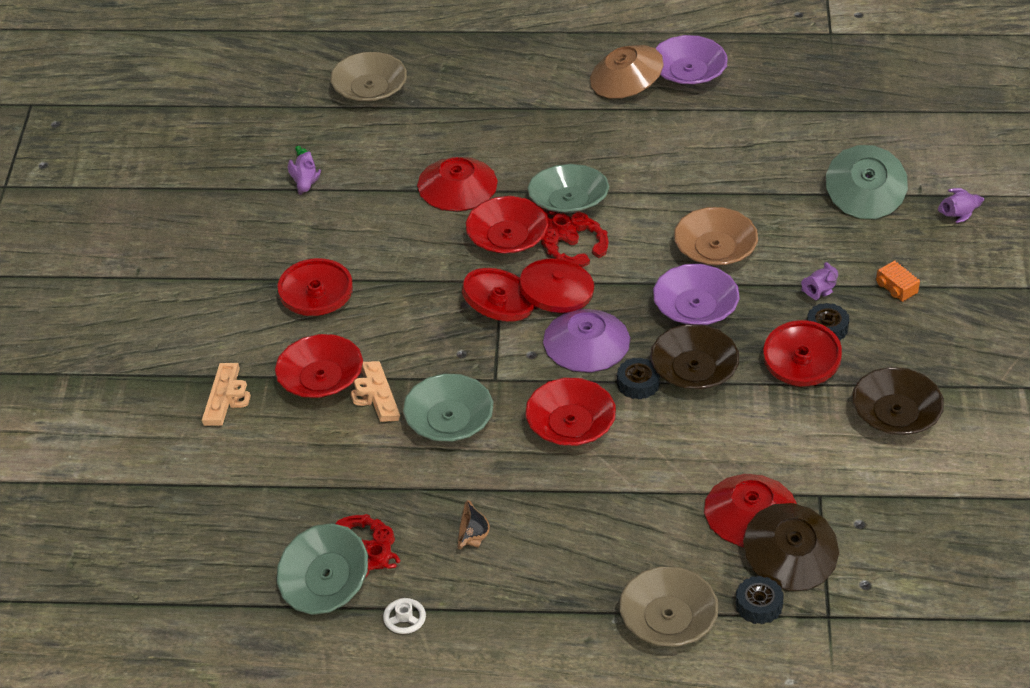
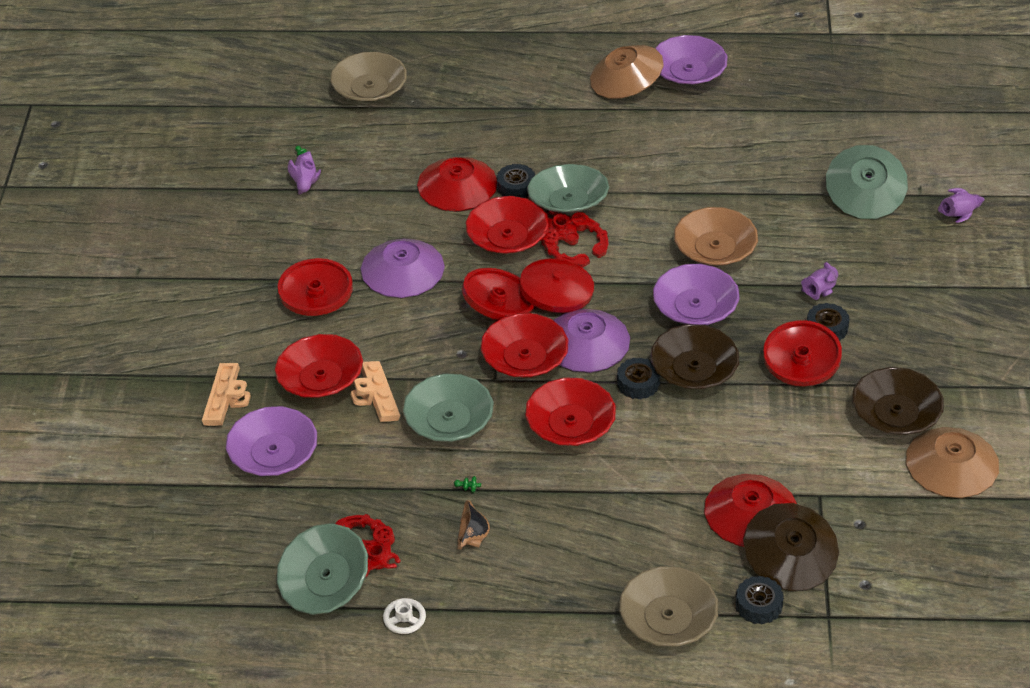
(271, 441): none -> medium lavender dish
(402, 268): none -> medium lavender dish
(466, 483): none -> green hair
(514, 180): none -> black wheel
(524, 345): none -> red dish
(897, 281): orange brick -> none
(952, 462): none -> medium nougat dish

